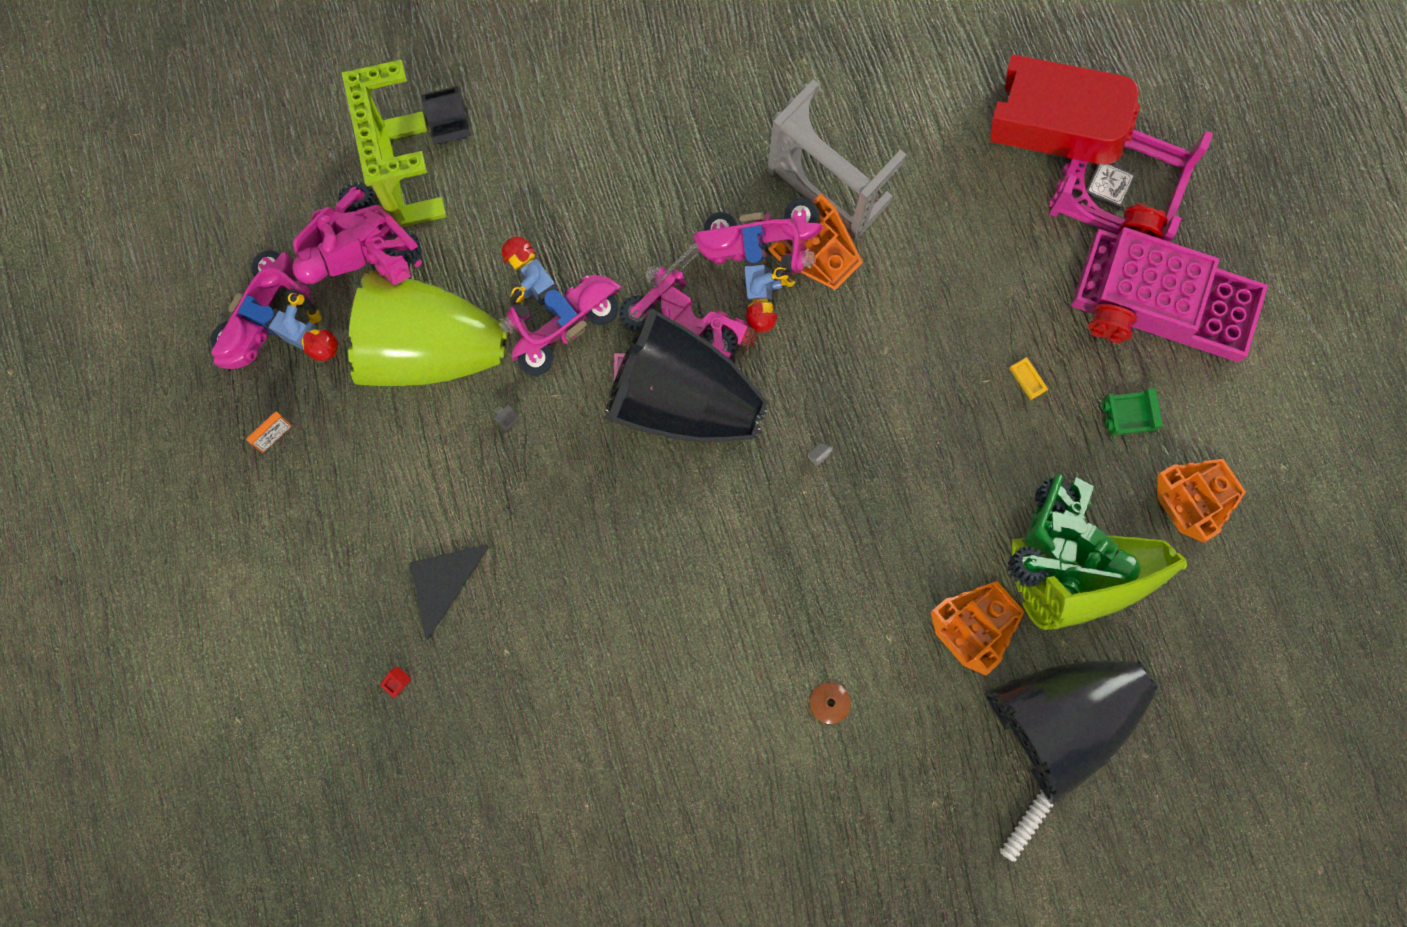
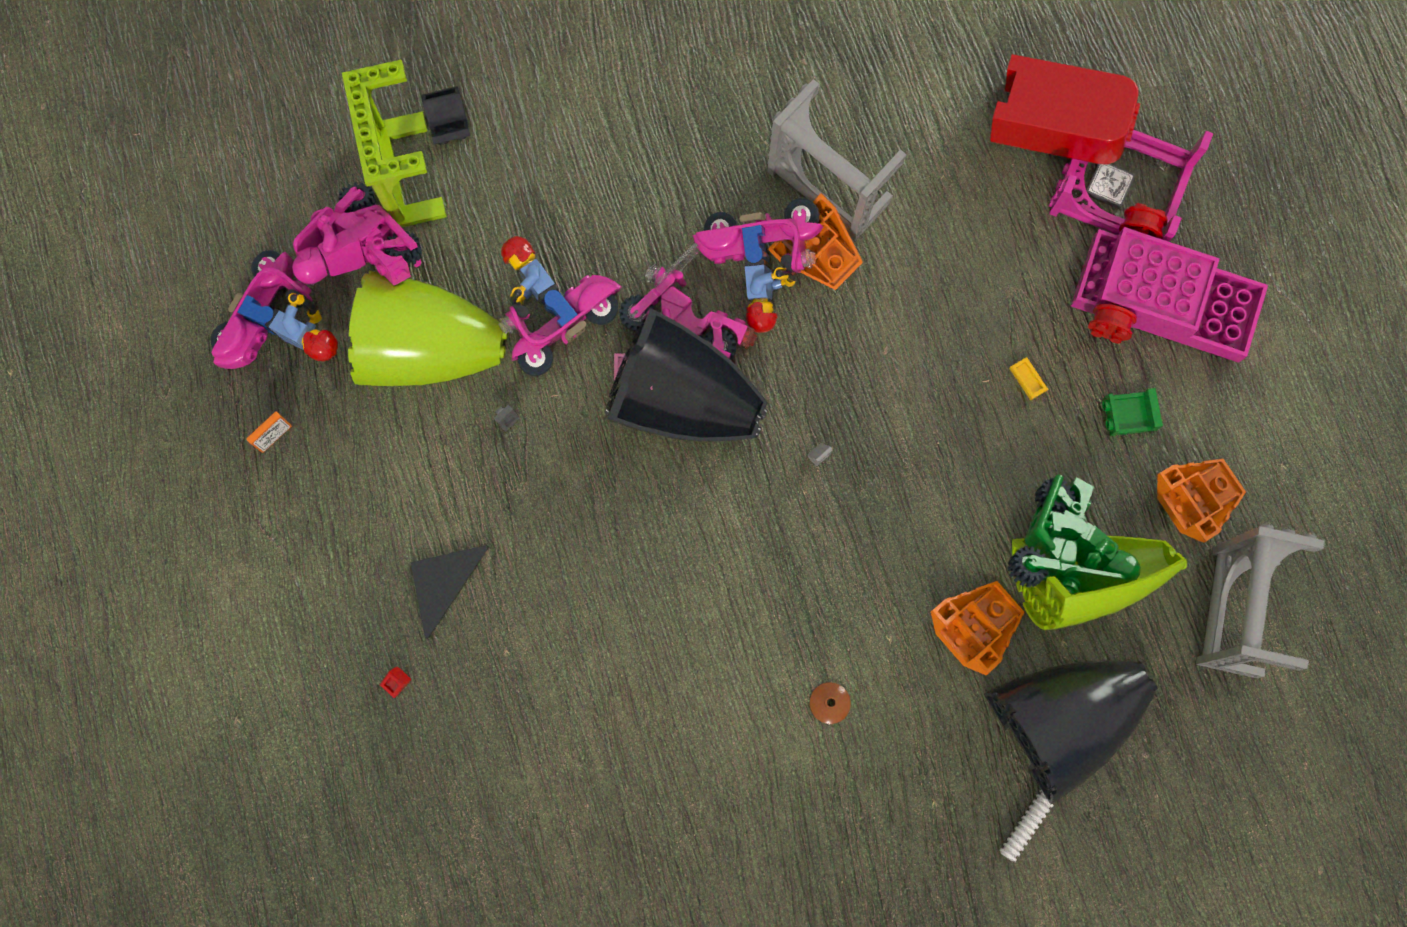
(1261, 552): none -> light grey arch

